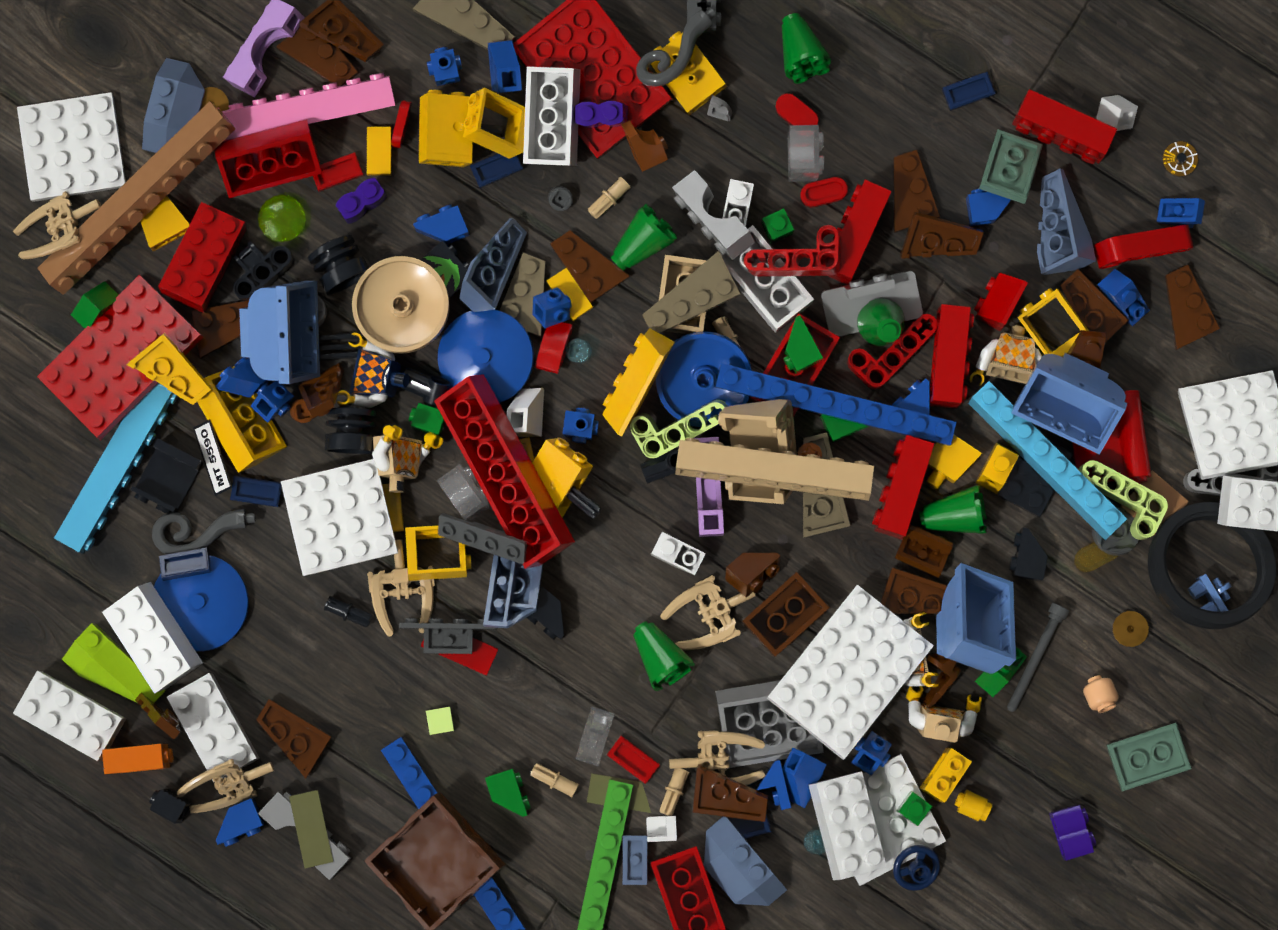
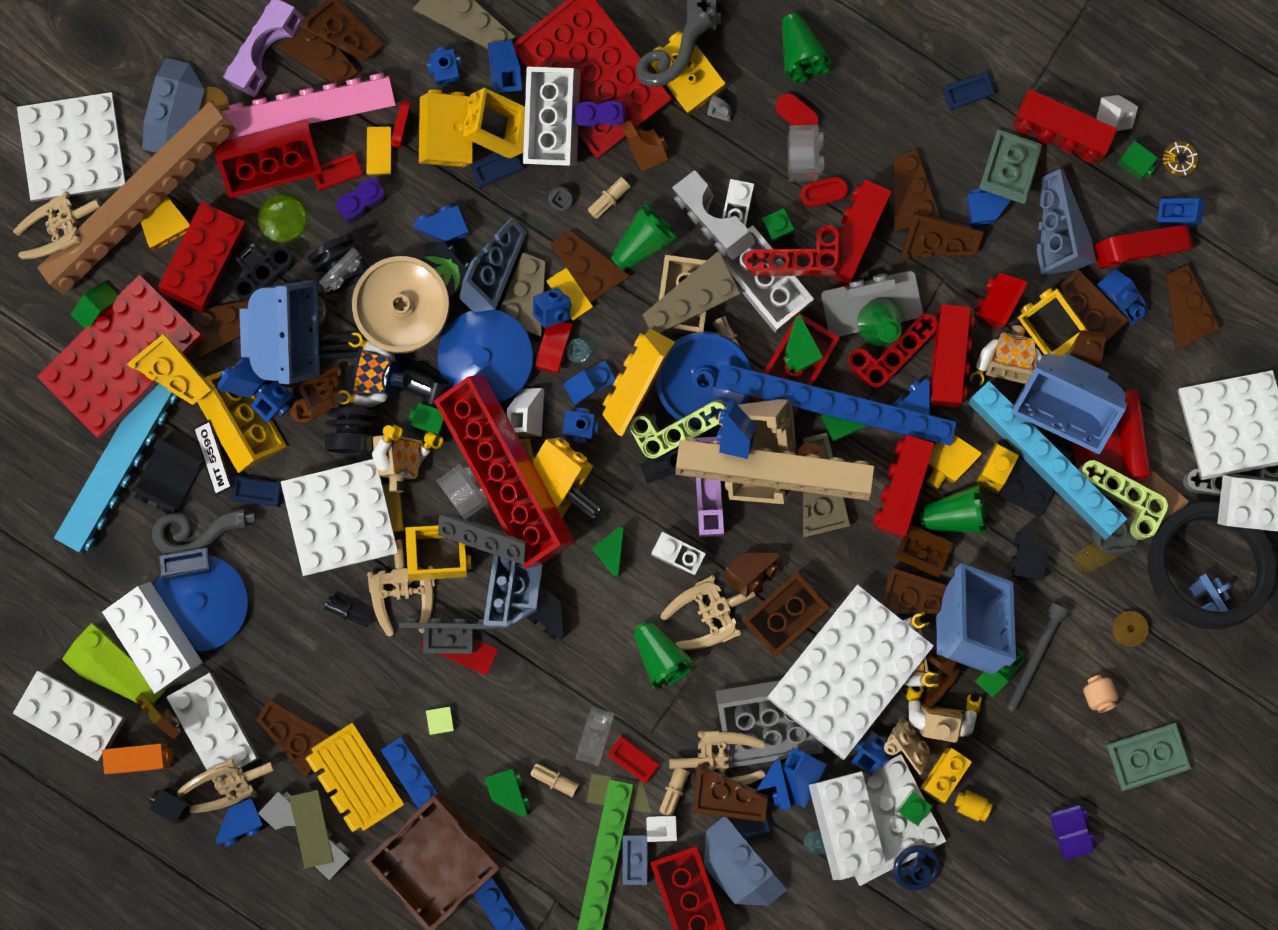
(333, 278): none -> clear plate
(356, 776): none -> yellow hinge
(589, 382): none -> blue slope
(610, 551): none -> green slope
(737, 432): none -> blue slope
(906, 740): none -> tan hinge
(1138, 161): none -> green brick

